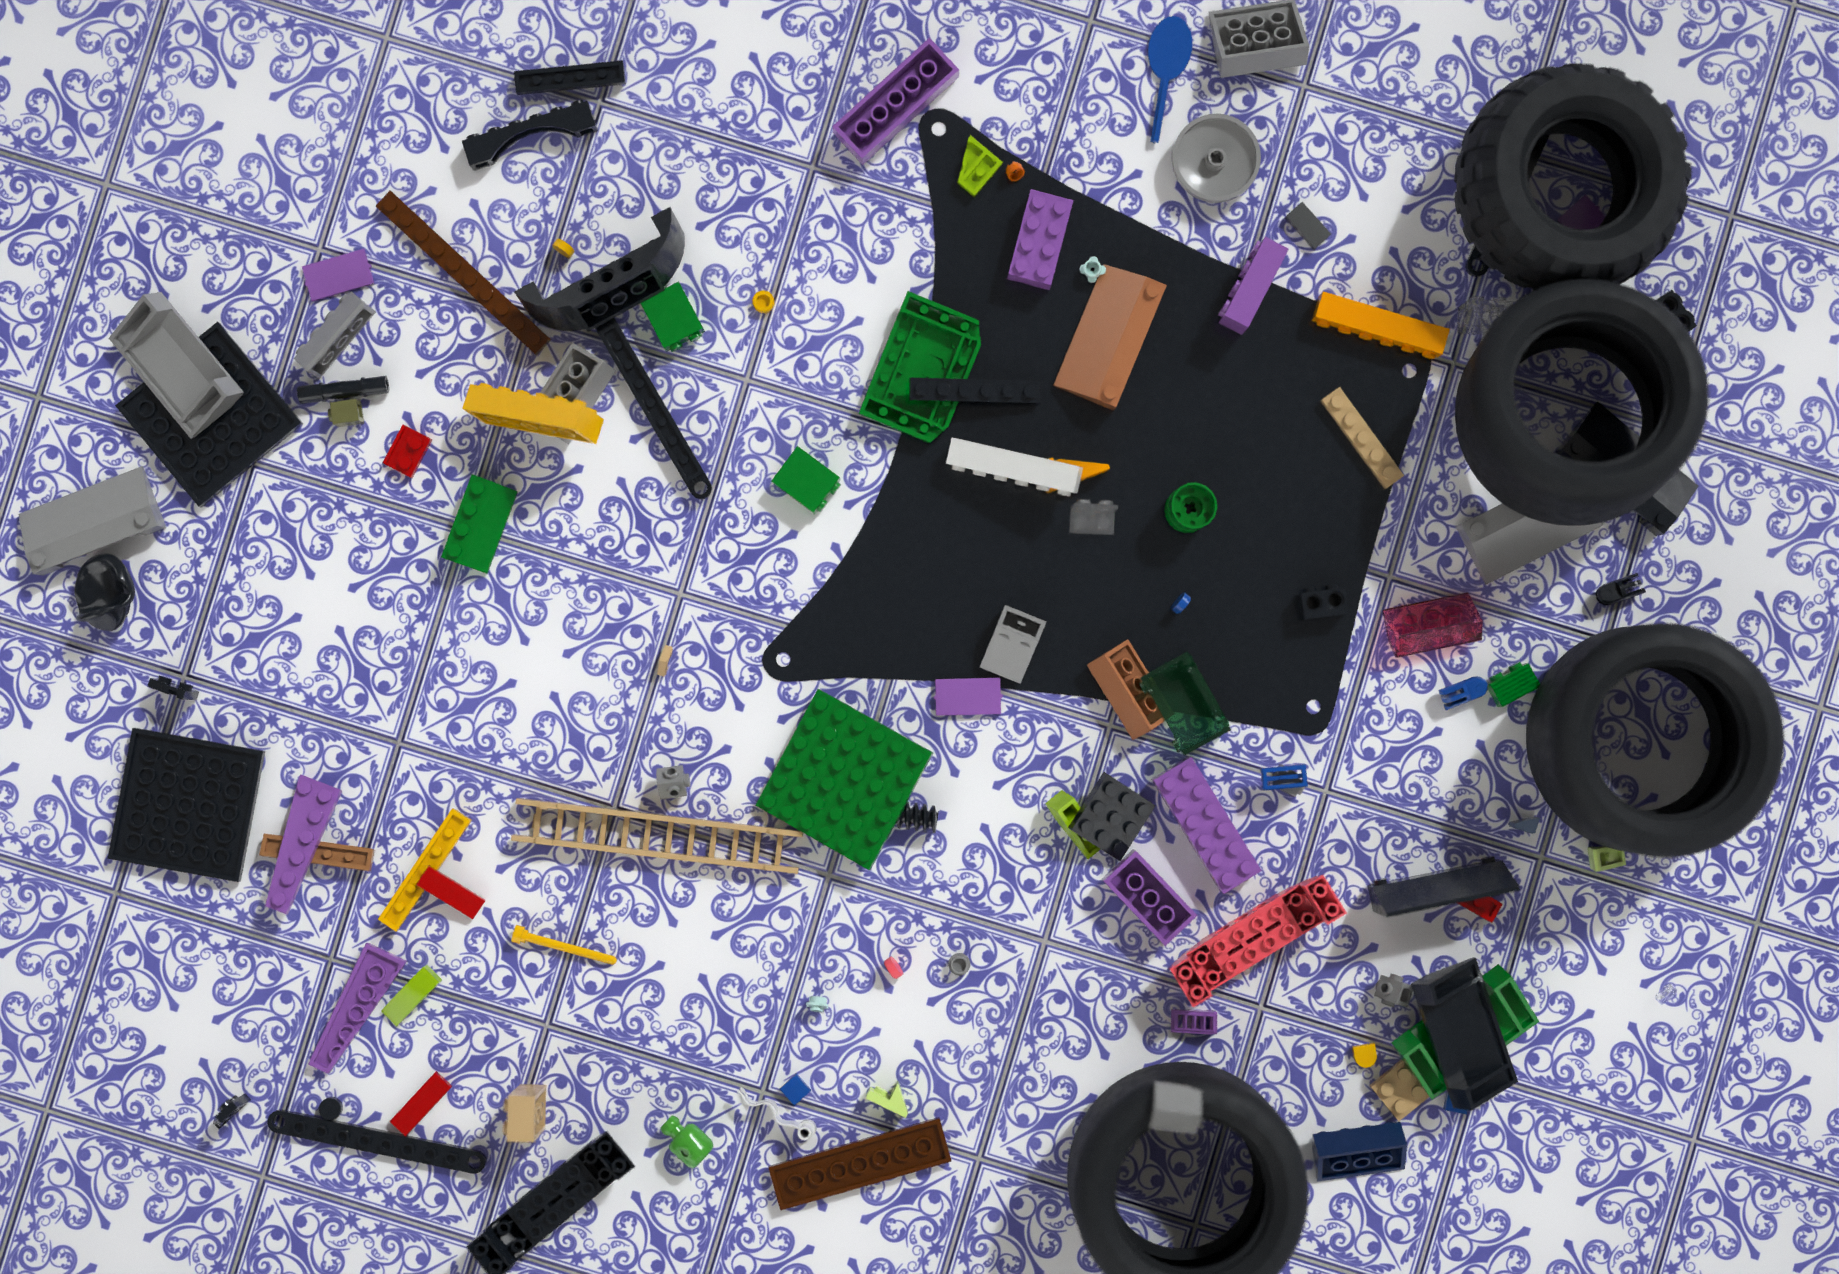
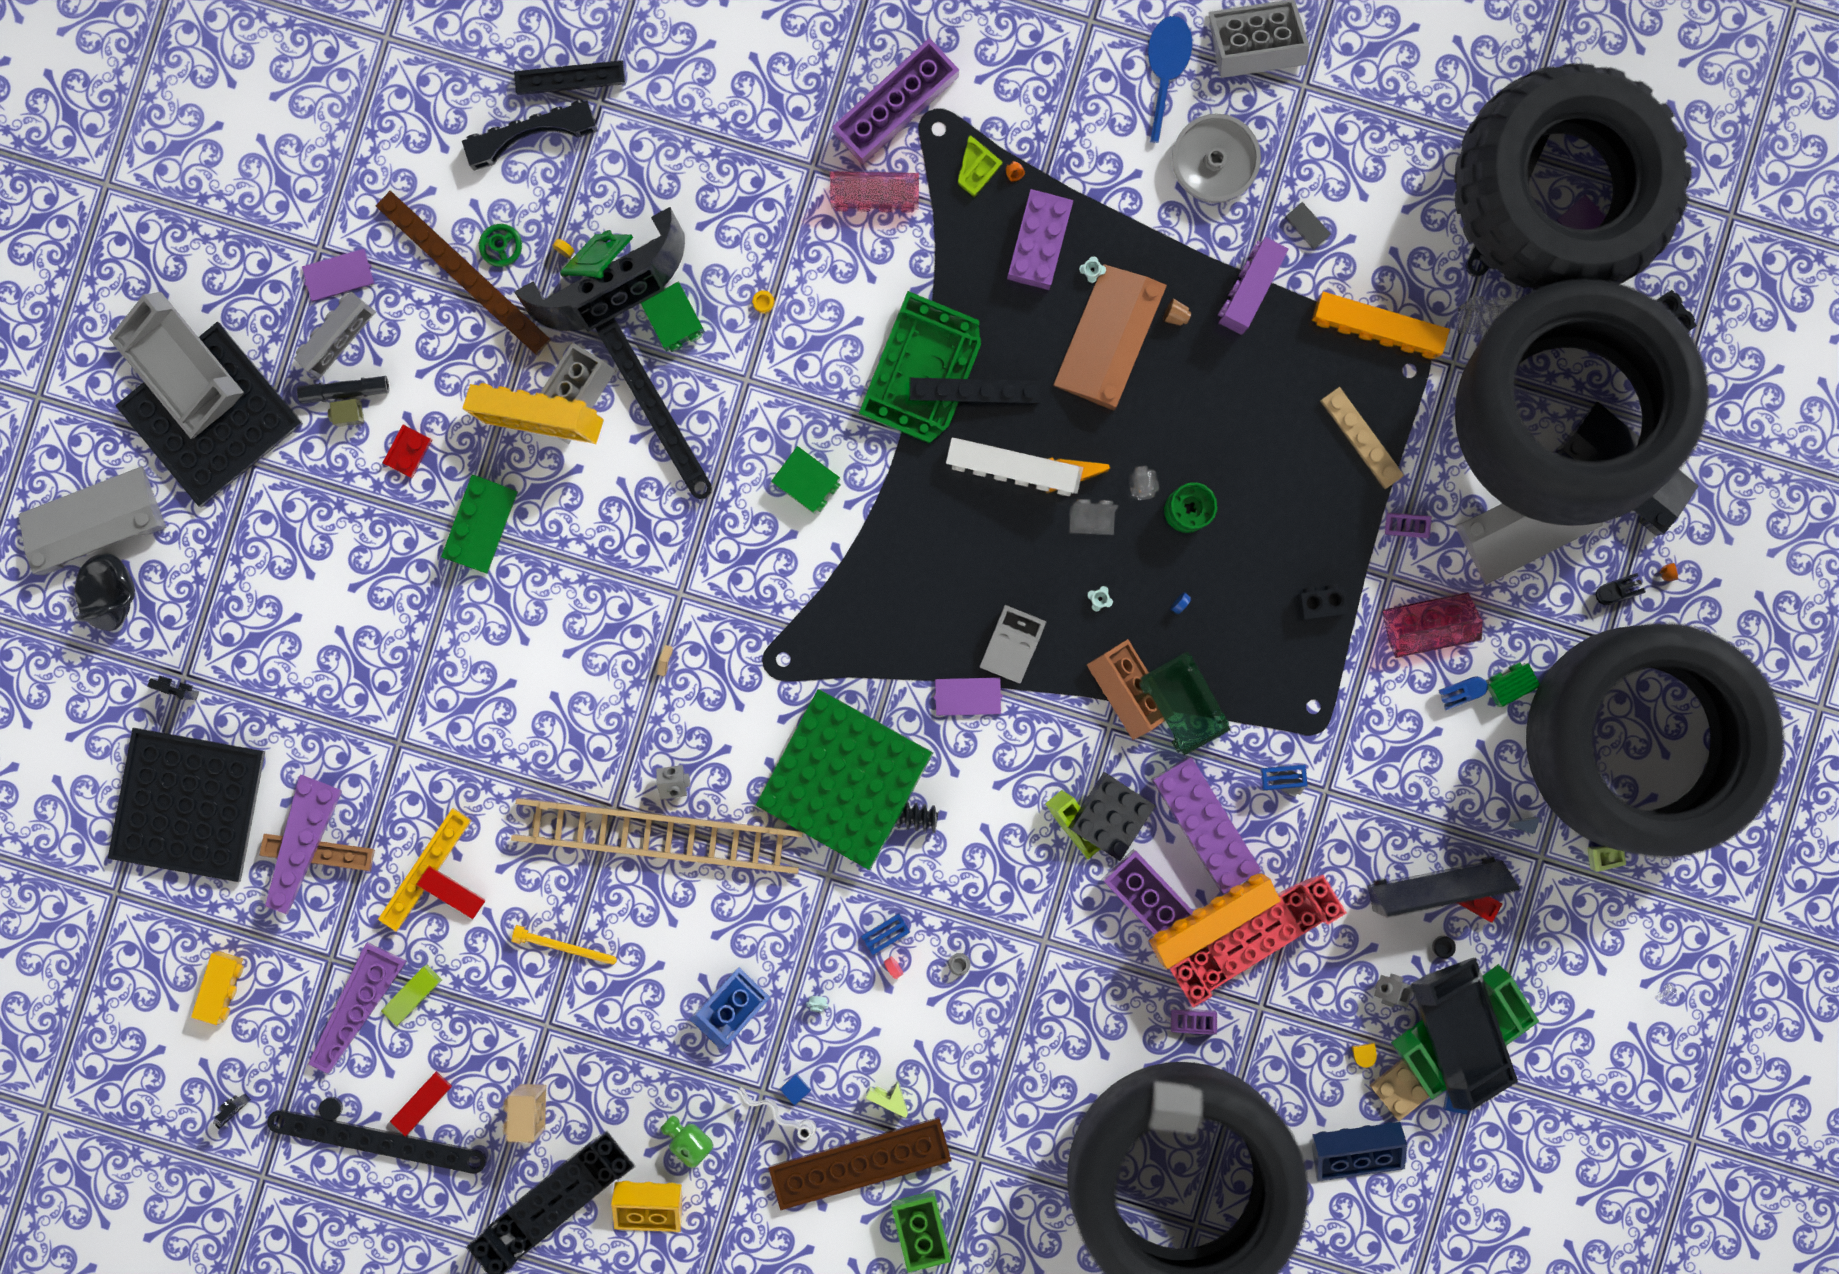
(218, 988): none -> yellow brick
(494, 239): none -> green piece
(596, 255): none -> green container
(647, 1206): none -> yellow slope
(729, 1008): none -> blue slope
(869, 943): none -> blue tile
(874, 191): none -> clear pink slope
(921, 1231): none -> bright green brick
(1102, 592): none -> light aqua plate
(1143, 483): none -> clear head
(1177, 313): none -> medium nougat hat
(1214, 920): none -> light orange brick
(1427, 525): none -> medium lavender slope
(1444, 947): none -> black tile
(1669, 572): none -> orange hinge

